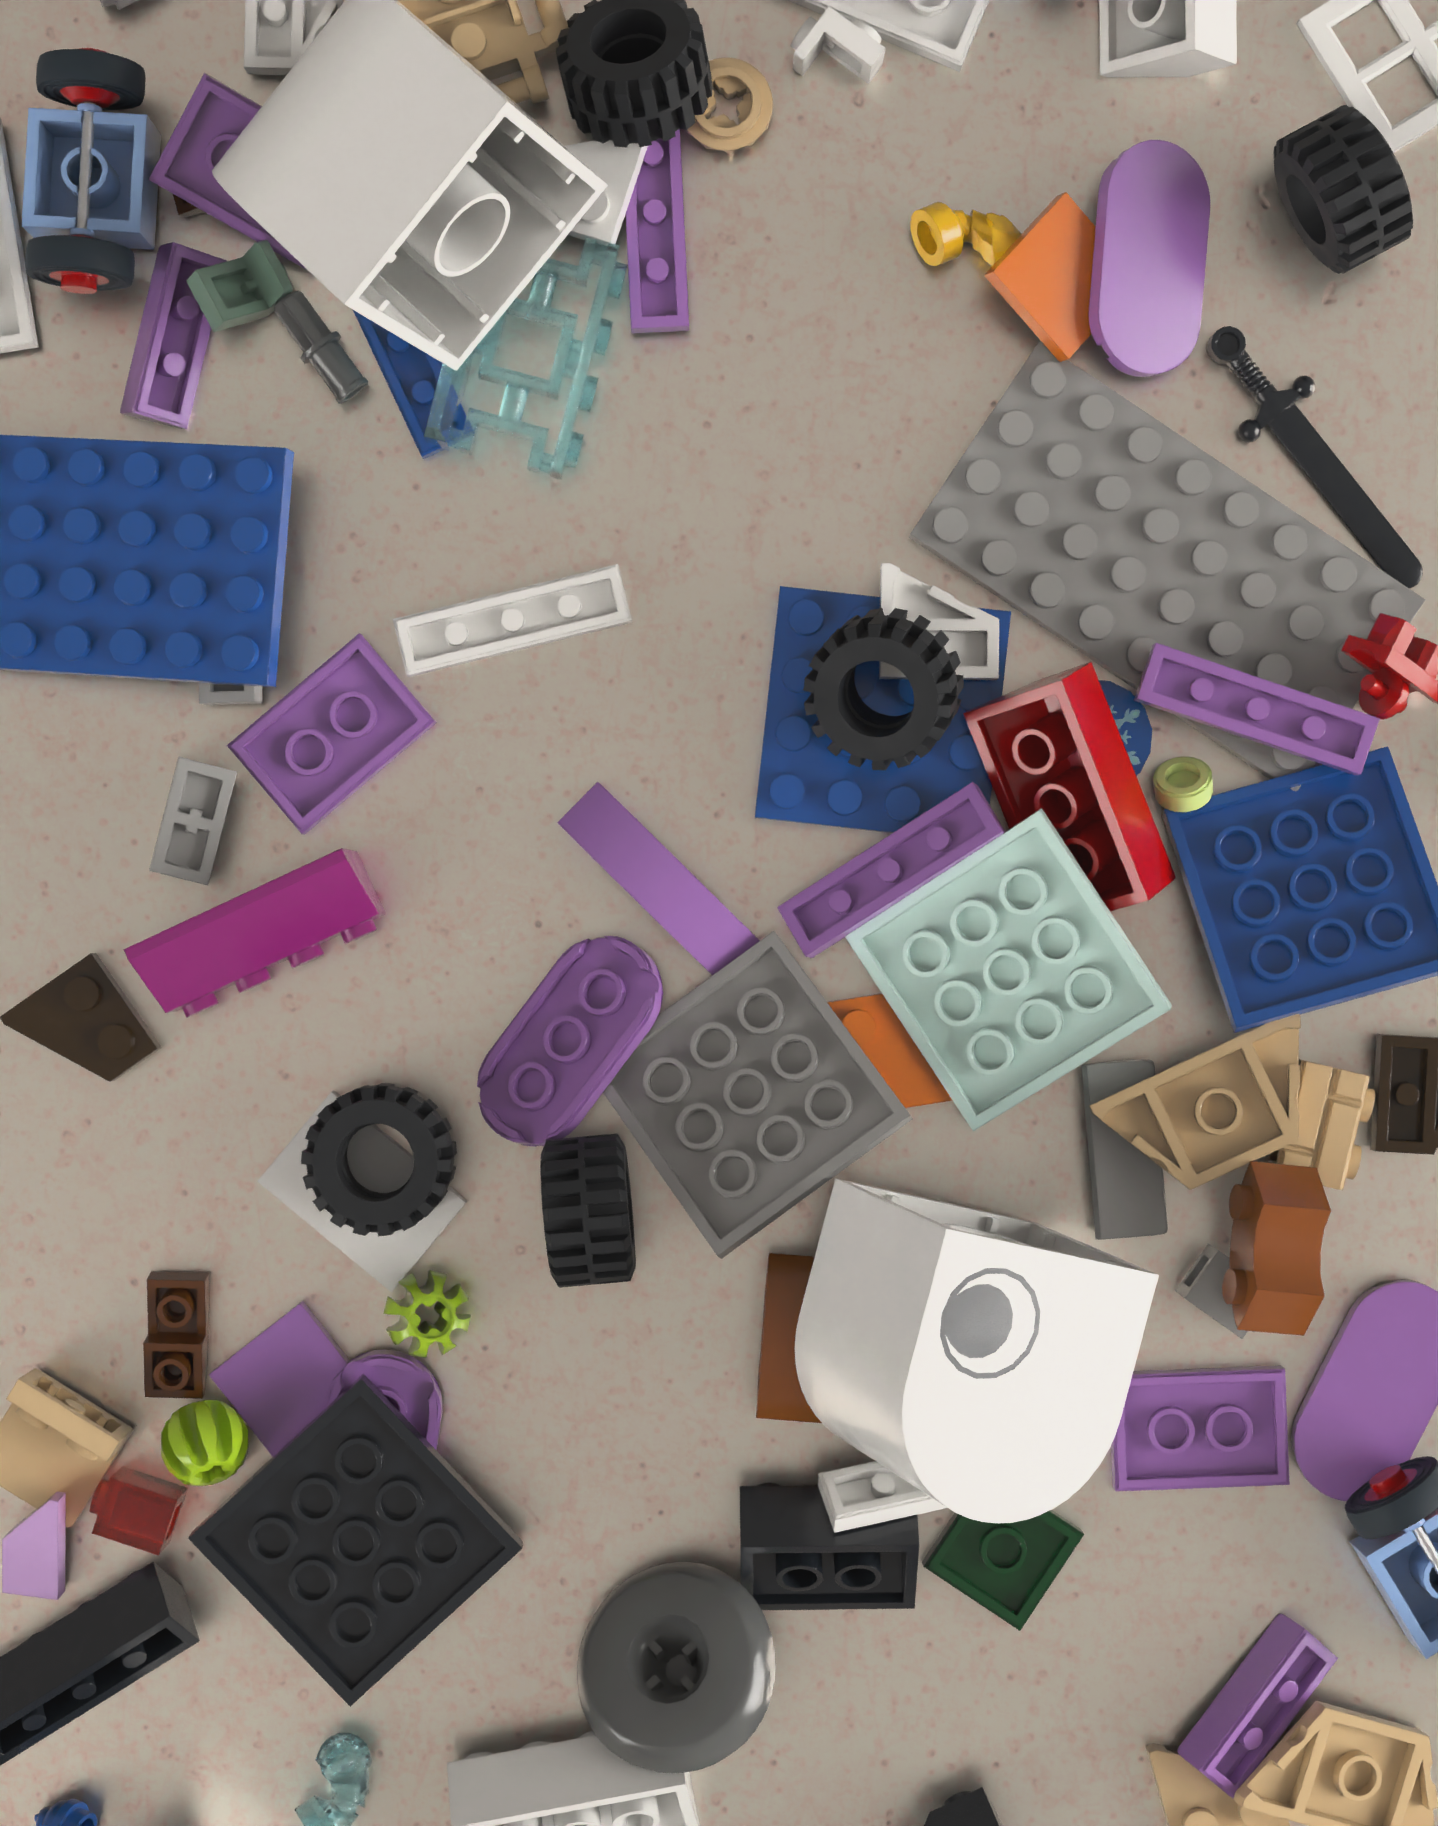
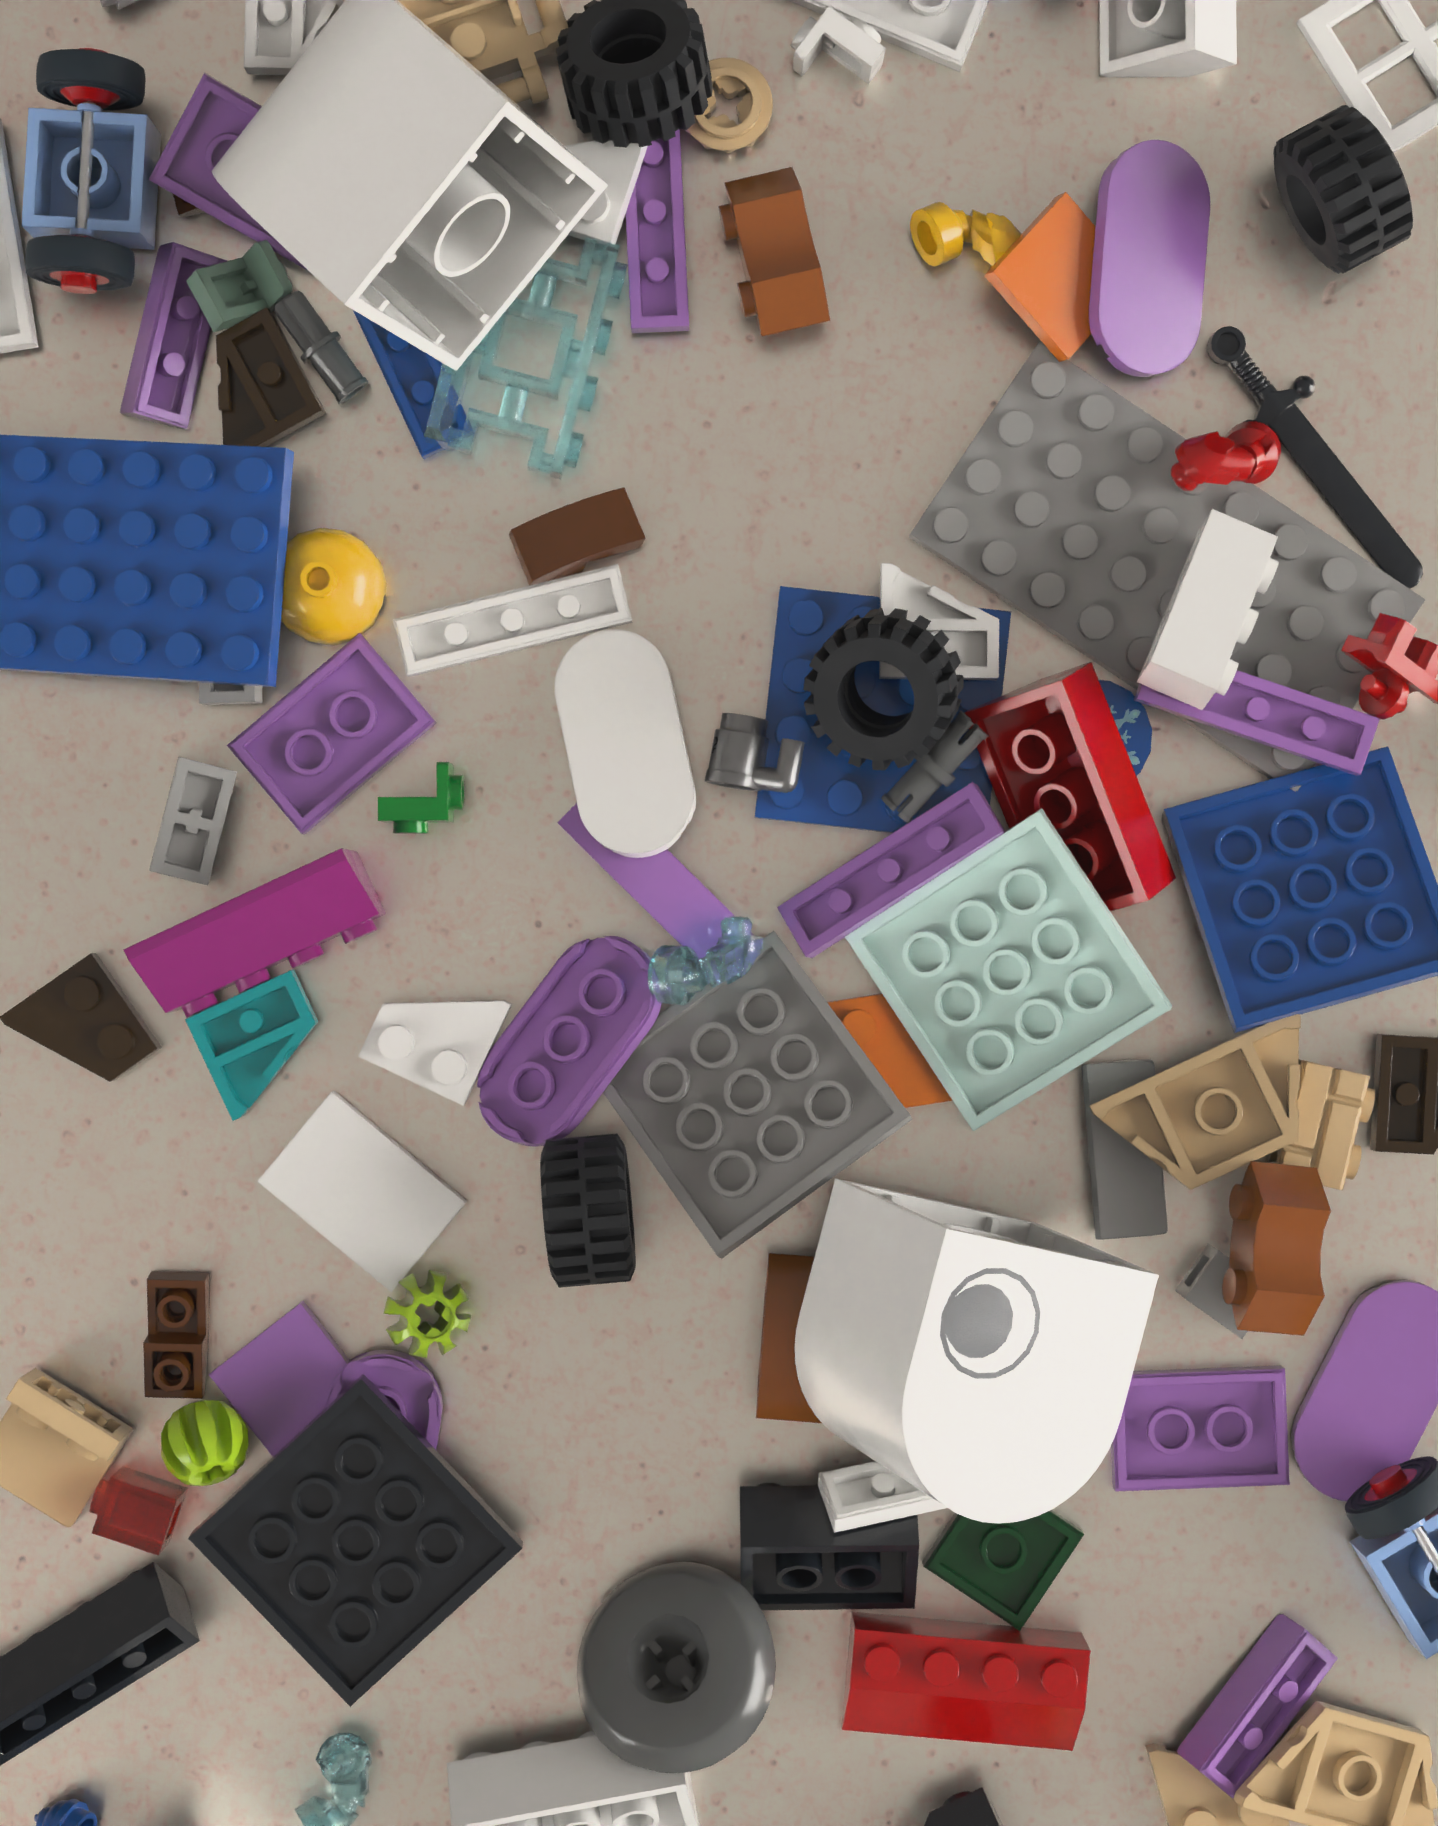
(36, 1552): lavender tile -> none
(252, 1038): none -> teal wing
(261, 384): none -> dark brown wing
(331, 586): none -> yellow cylinder
(339, 1190): black tyre -> none
(413, 814): none -> green bracket
(436, 1042): none -> white wing
(576, 534): none -> reddish brown slope
(625, 743): none -> white tile
(678, 973): none -> clear light blue arm
(741, 754): none -> flat silver piece
(776, 252): none -> dark orange brick
(935, 767): none -> dark grey pin
(965, 1681): none -> red slope
(1183, 784): yellowish green tile -> none
(1210, 611): none -> white brick
(1244, 455): none -> red arm

